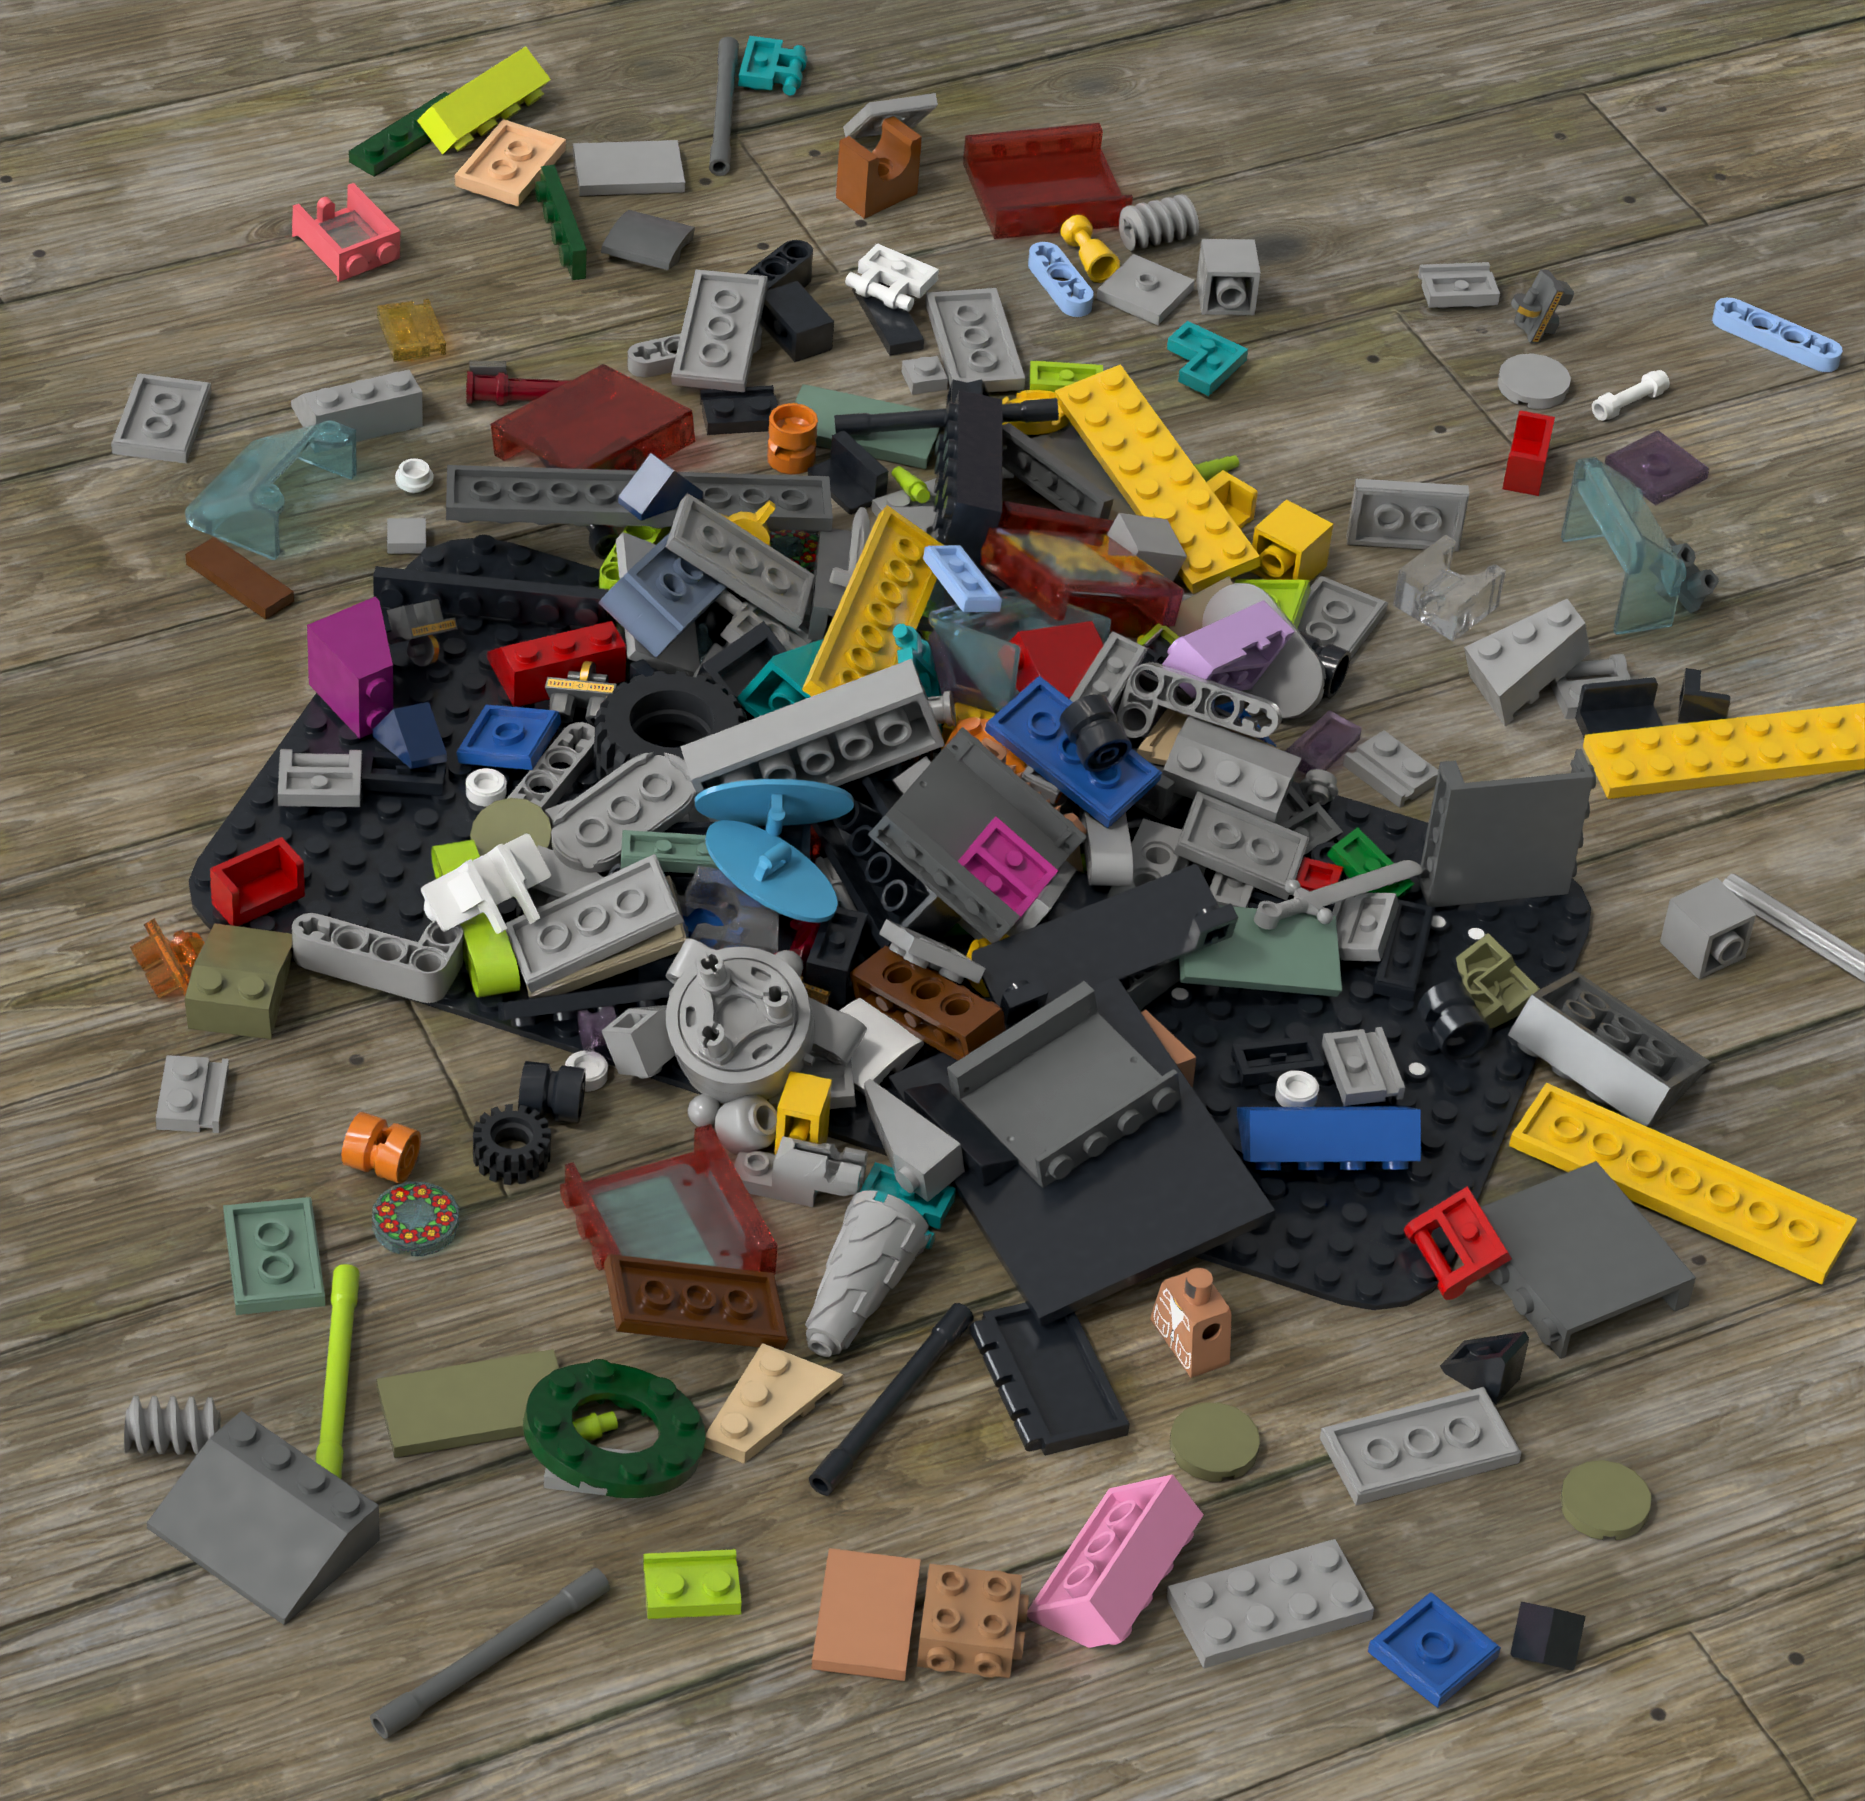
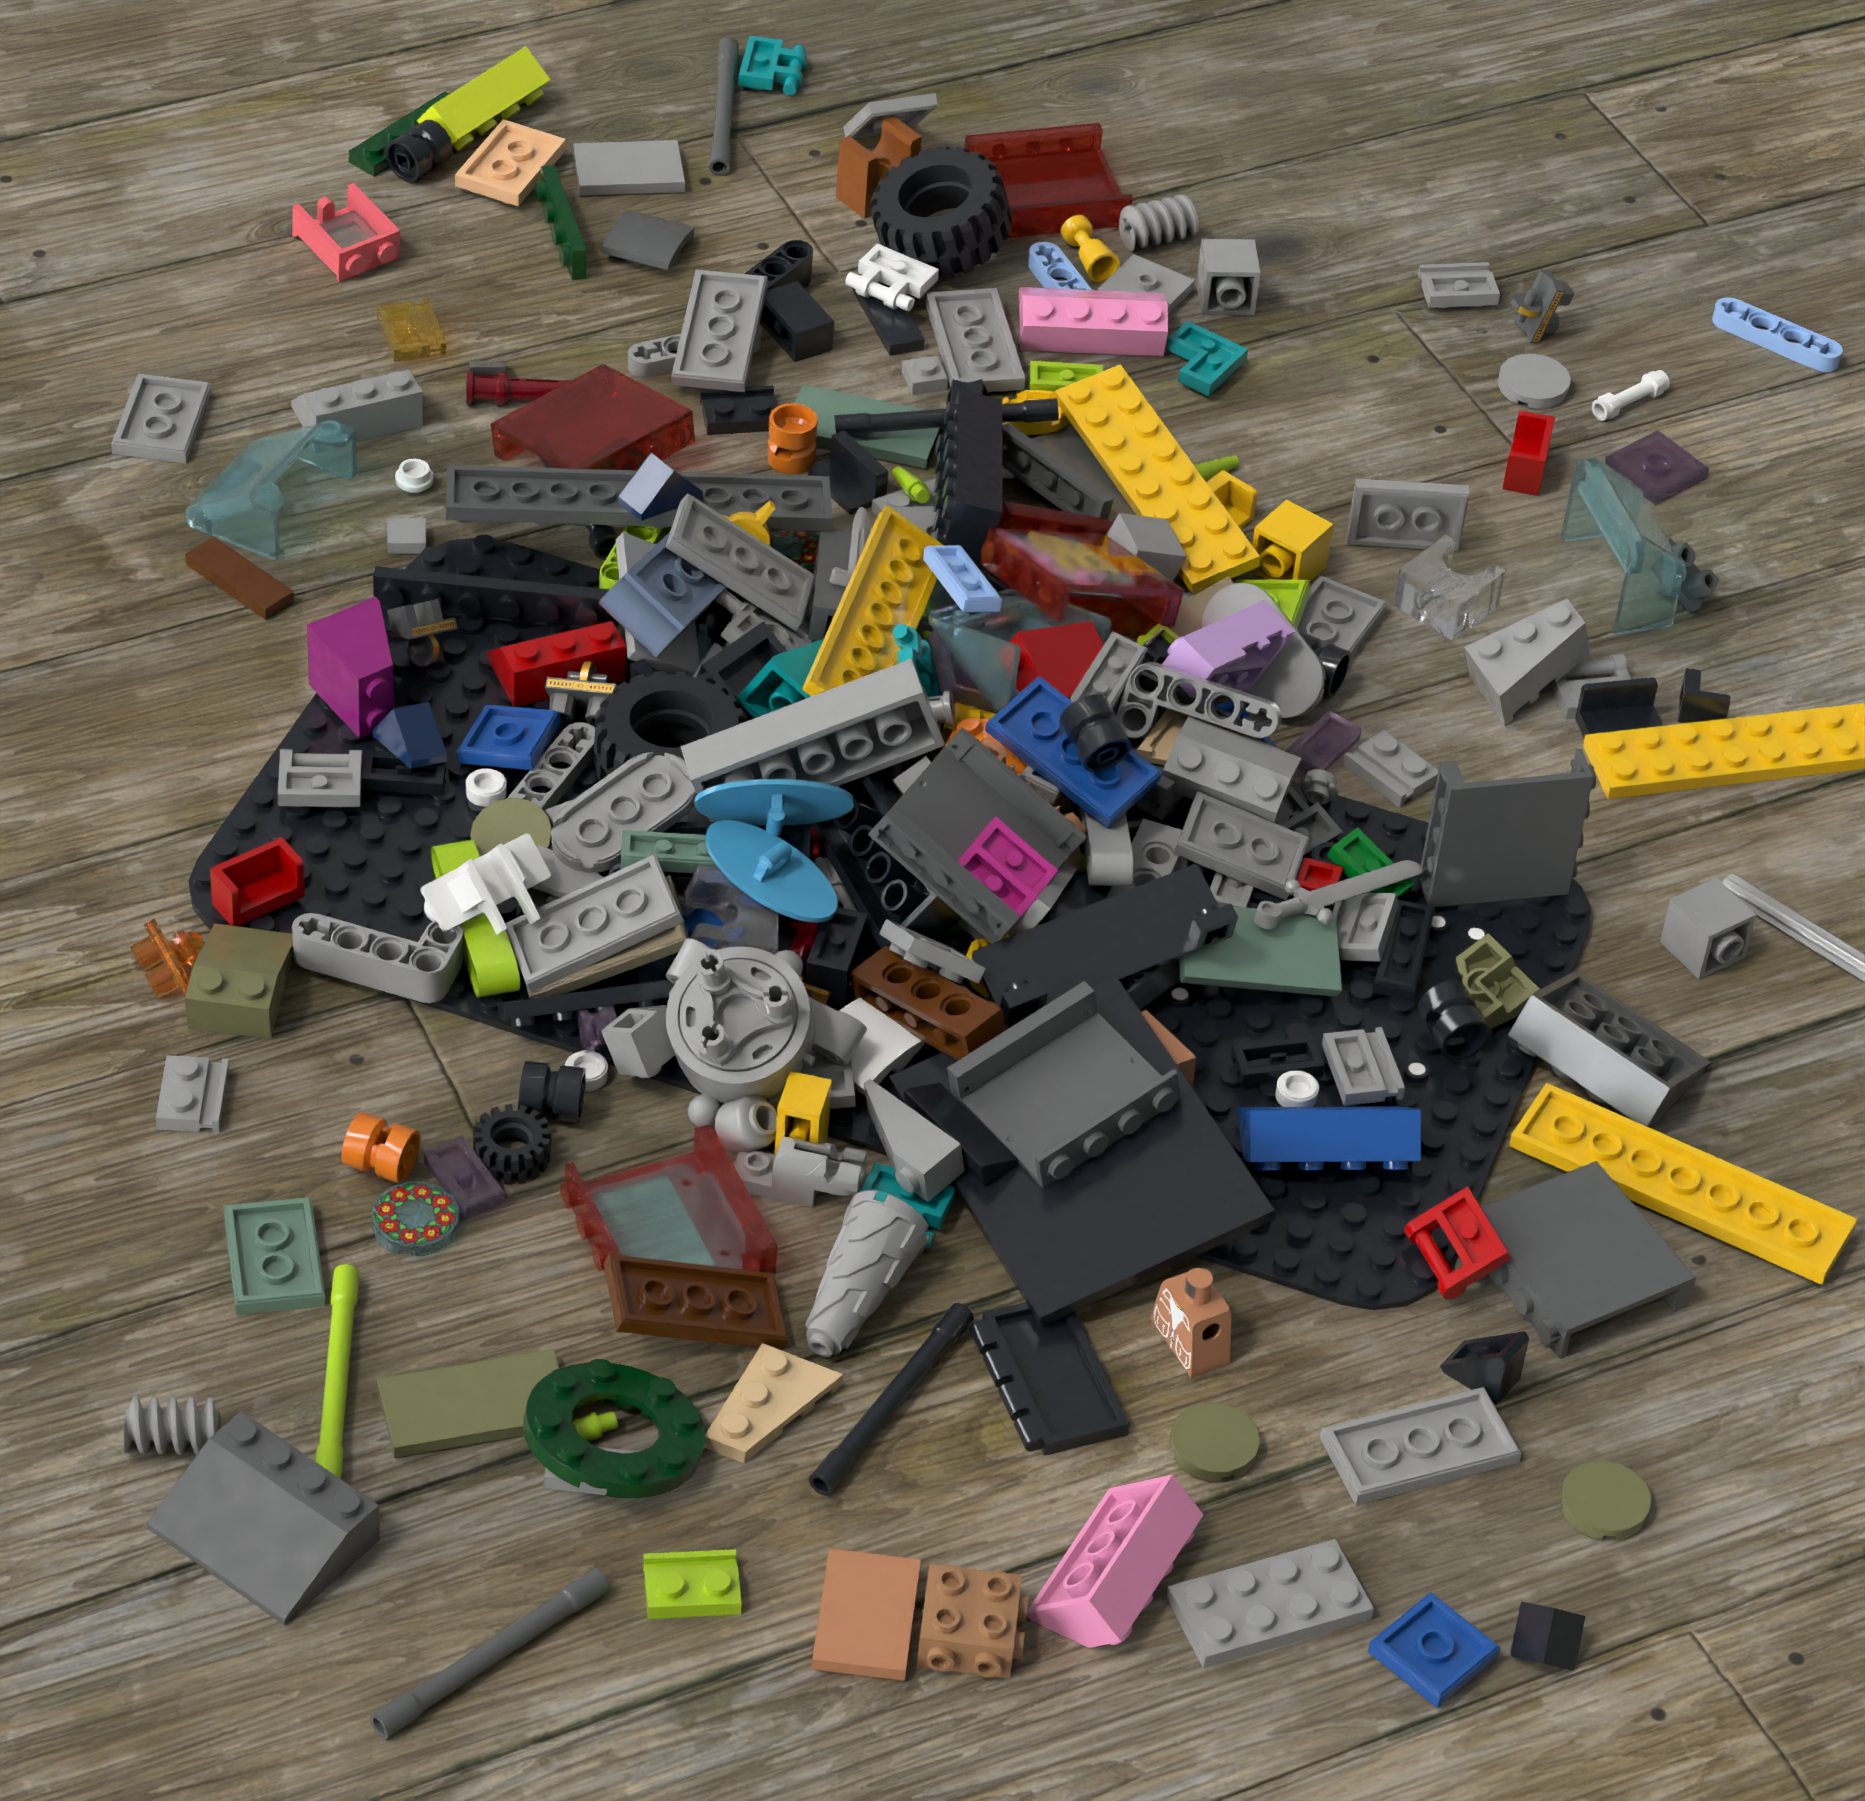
(419, 150): none -> black wheel
(464, 1176): none -> clear purple plate
(938, 183): none -> black tyre
(1092, 321): none -> bright pink slope

